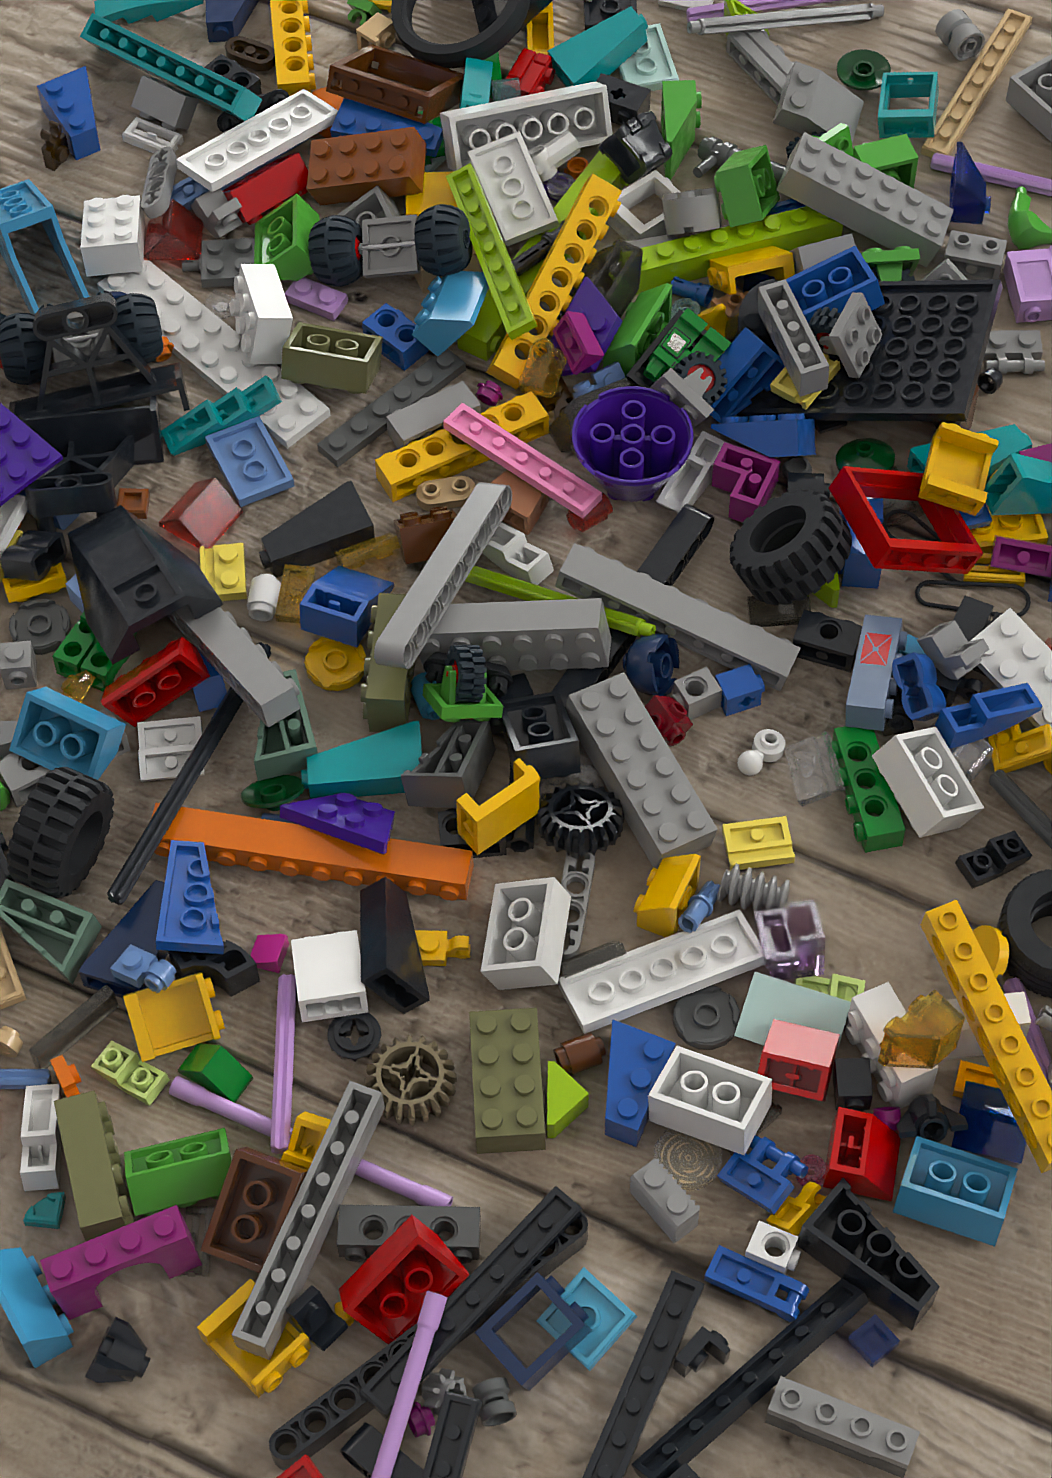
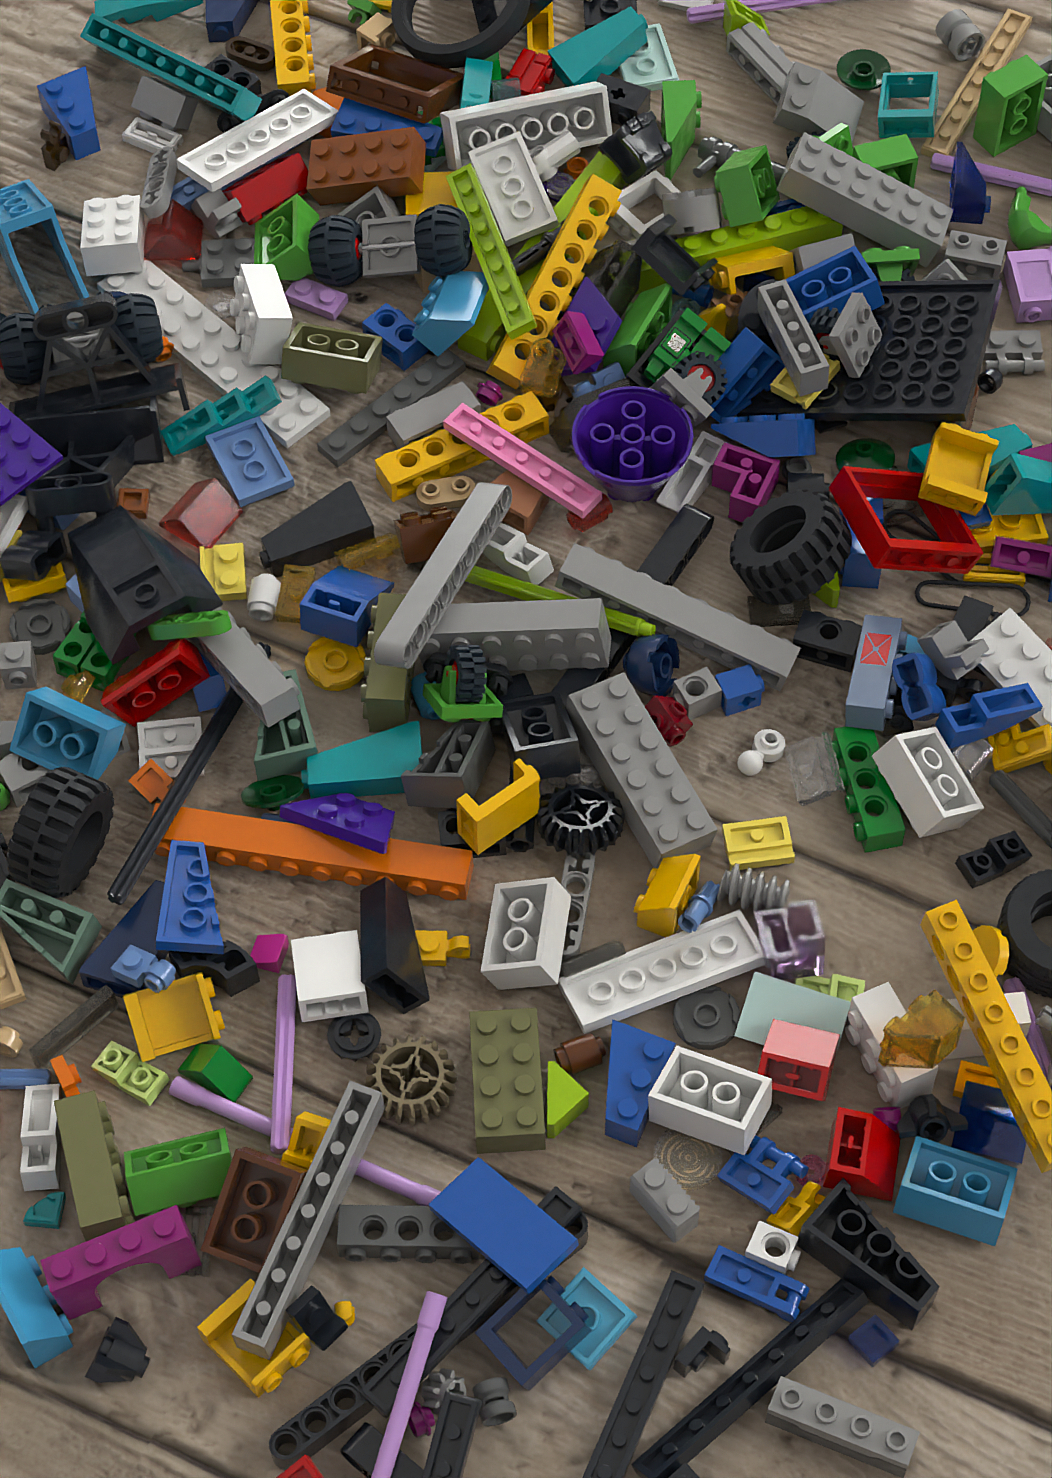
(151, 781): none -> orange plate
(190, 625): none -> bright green beam
(393, 1281): red slope -> none
(503, 1225): none -> blue tile
(670, 259): none -> black panel
(785, 19): light grey piece -> none
(852, 1083): black brick -> none
(1009, 105): none -> bright green brick

